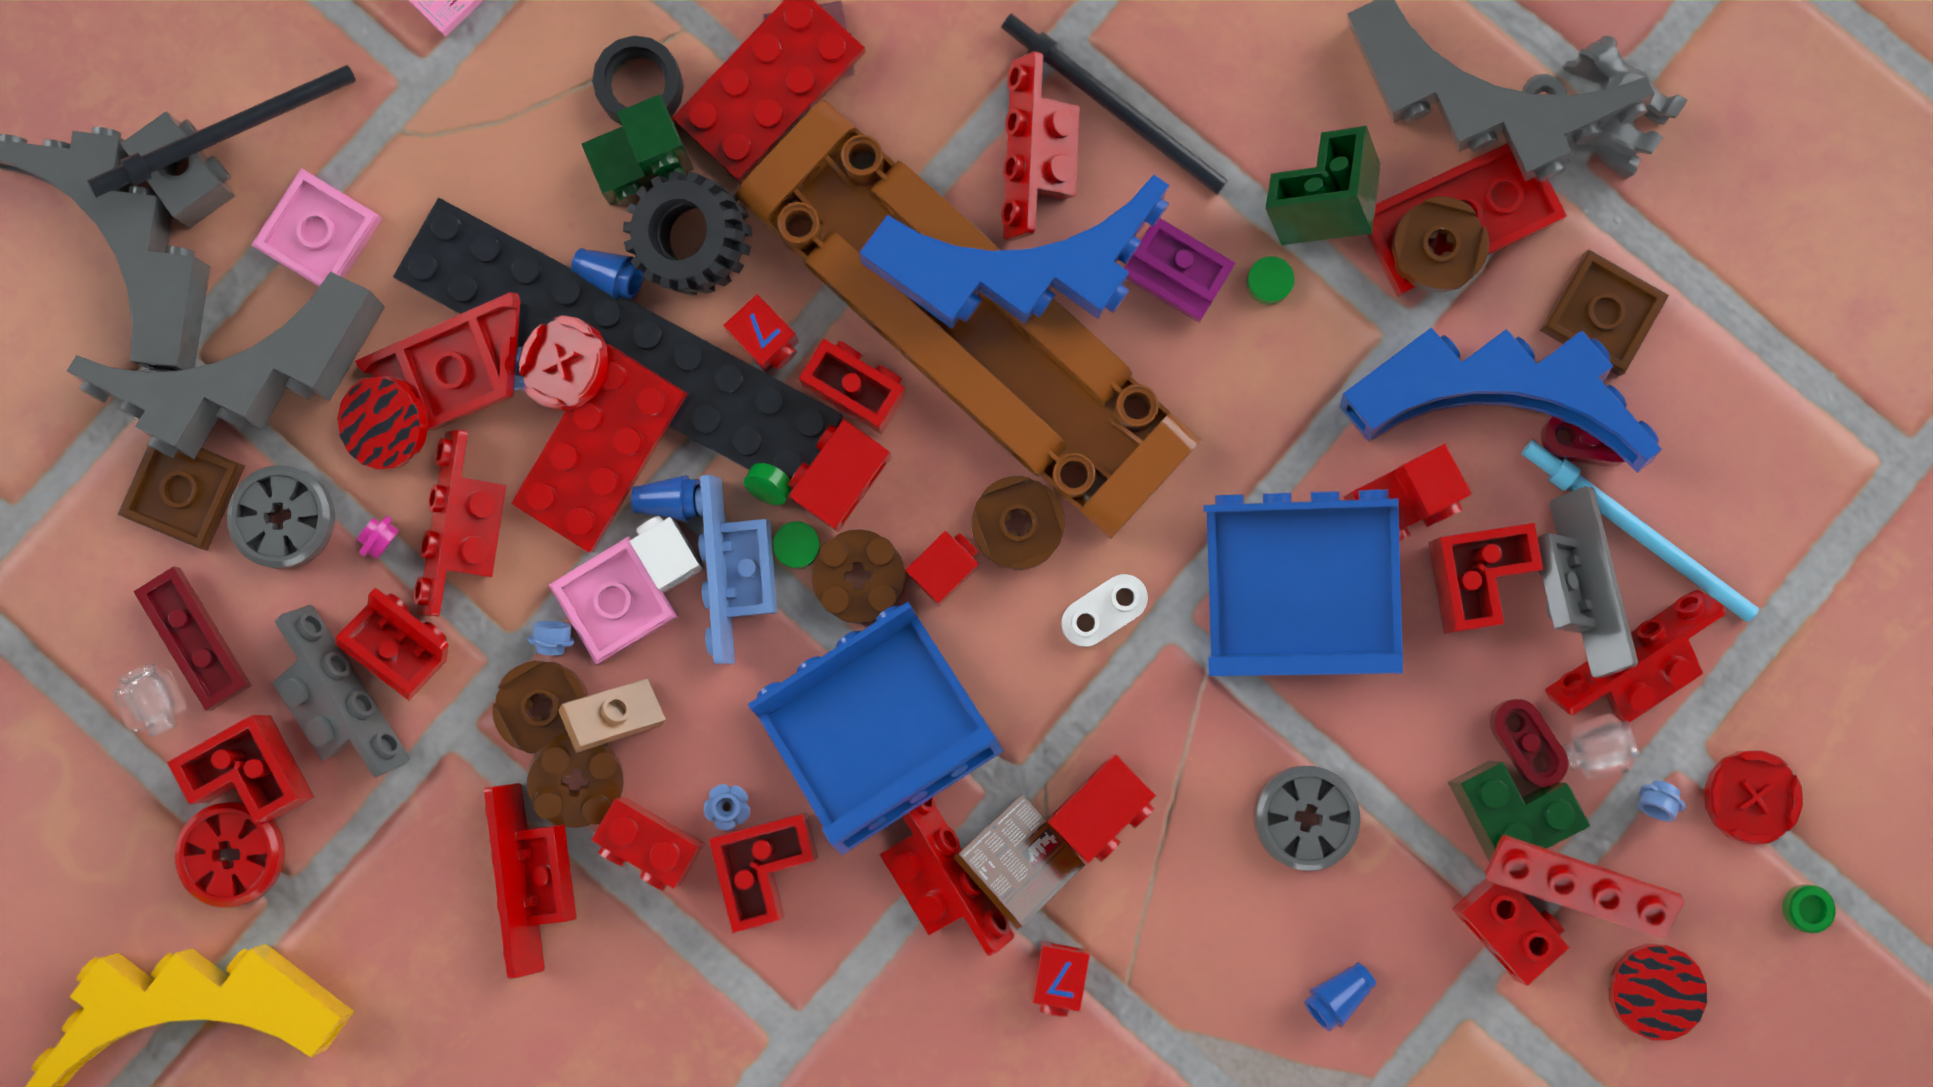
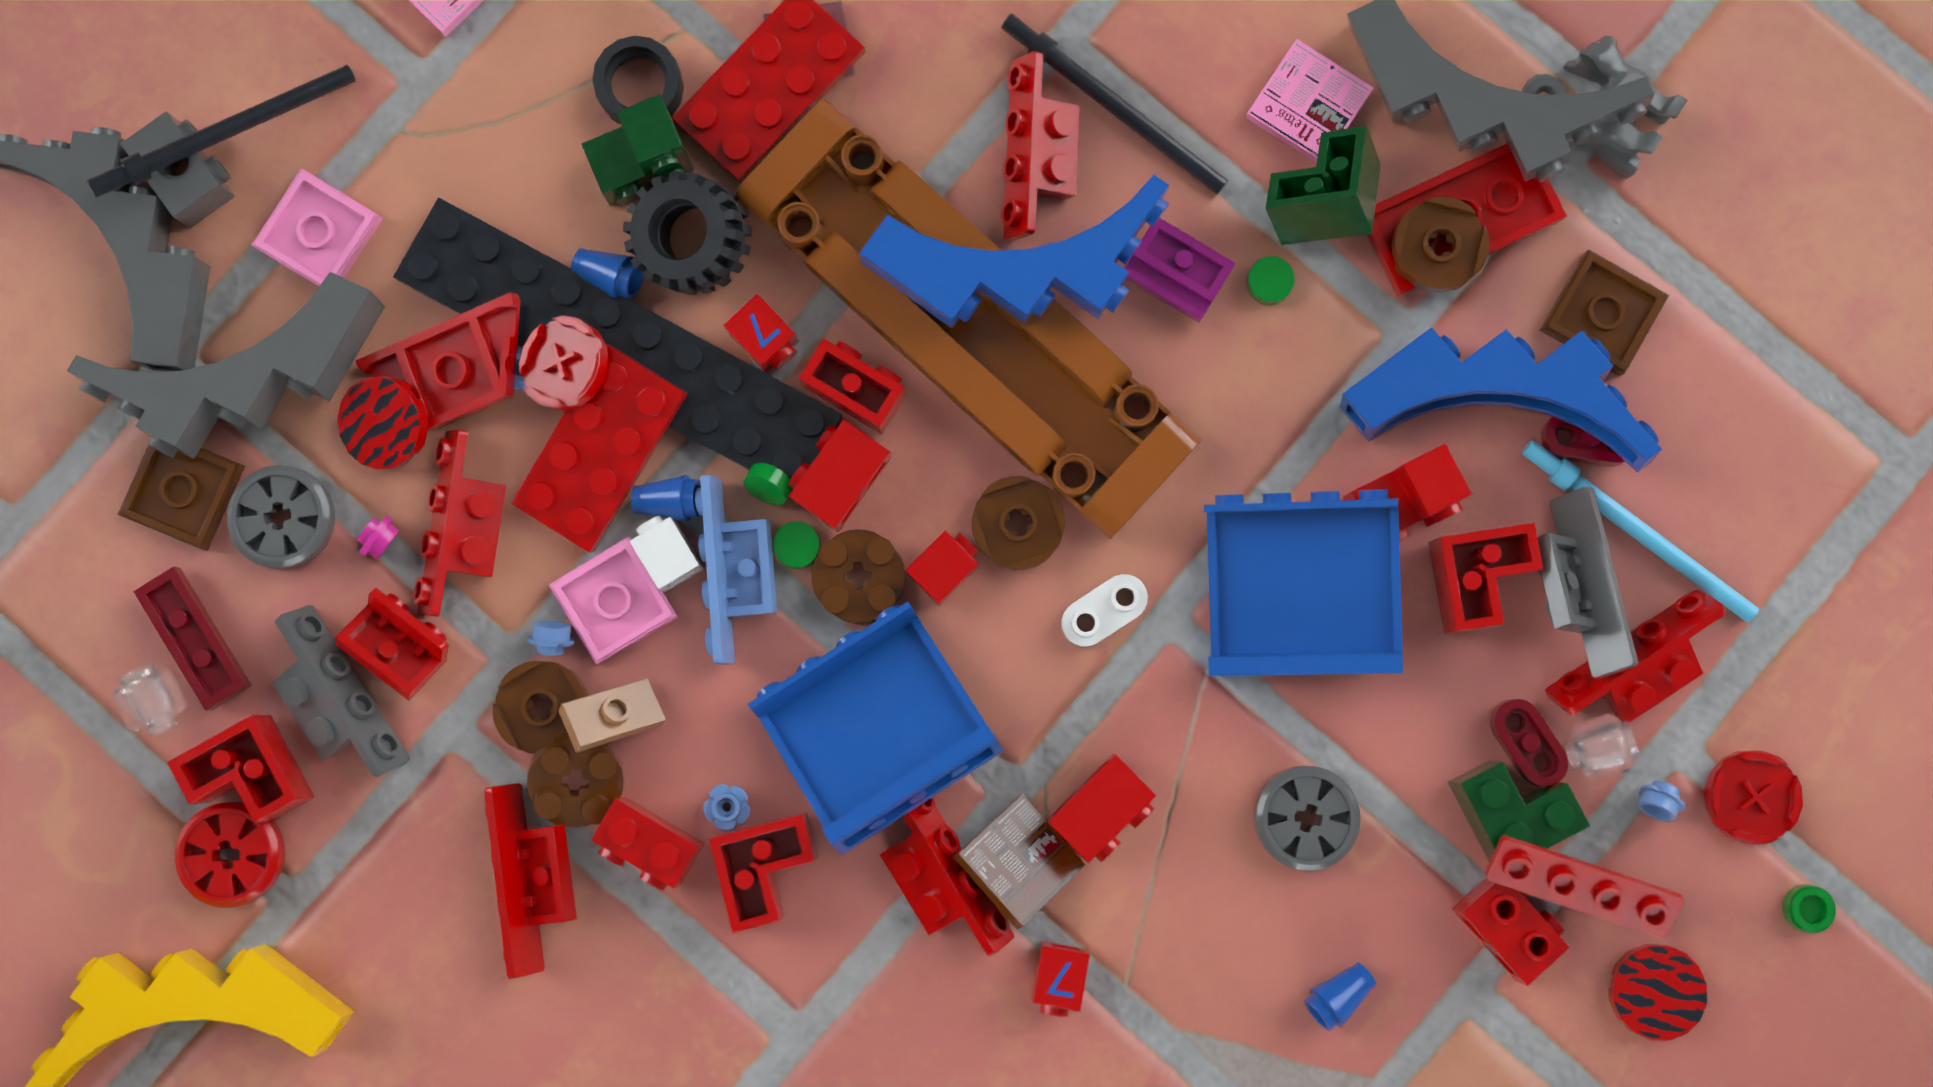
(1307, 98): none -> bright pink tile

